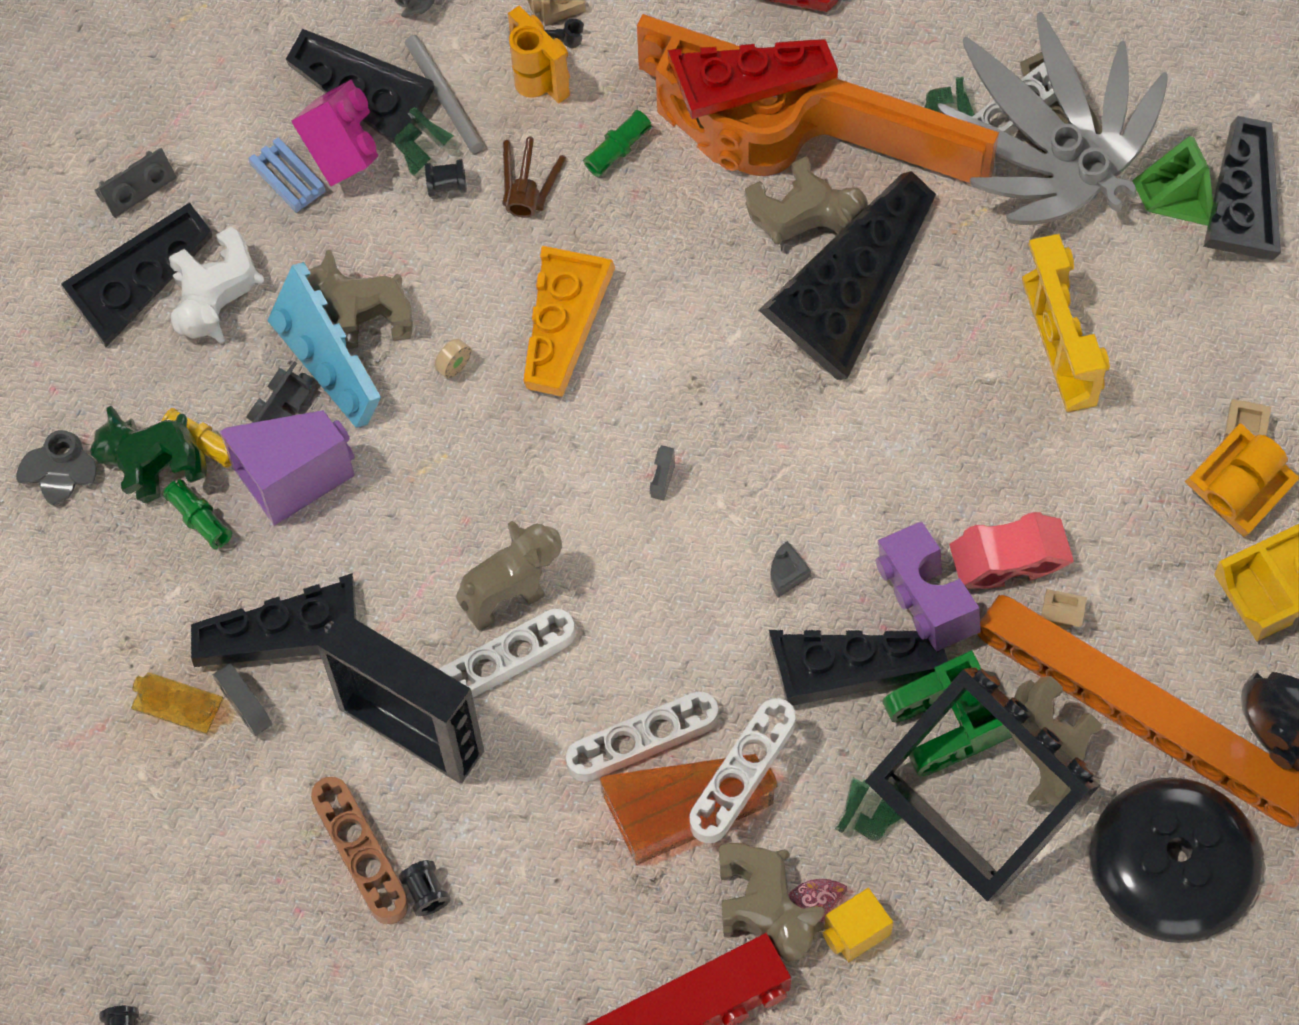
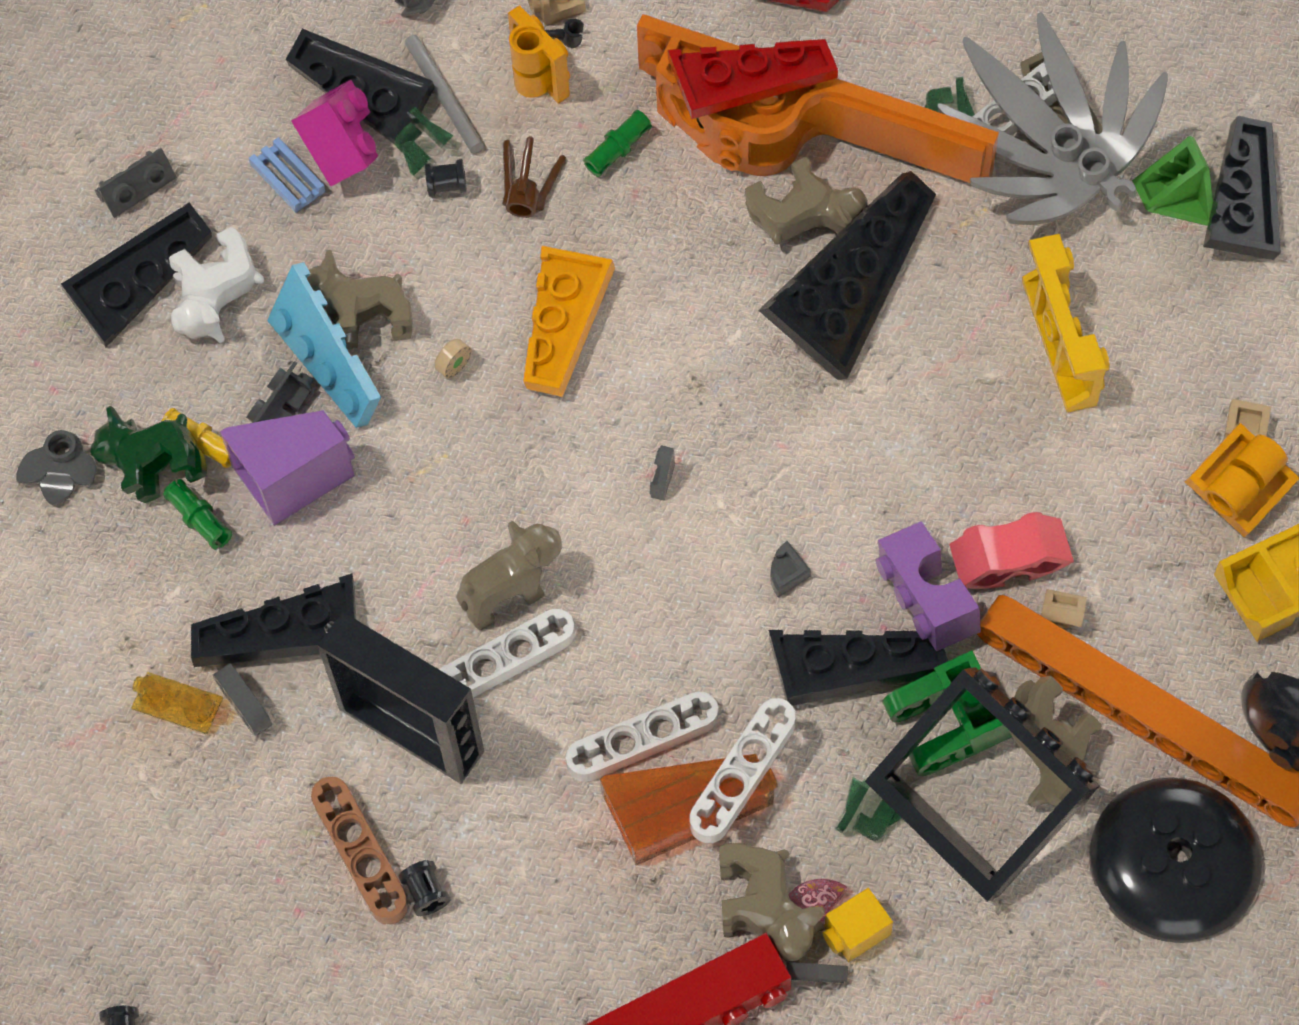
(817, 972): none -> dark grey tile

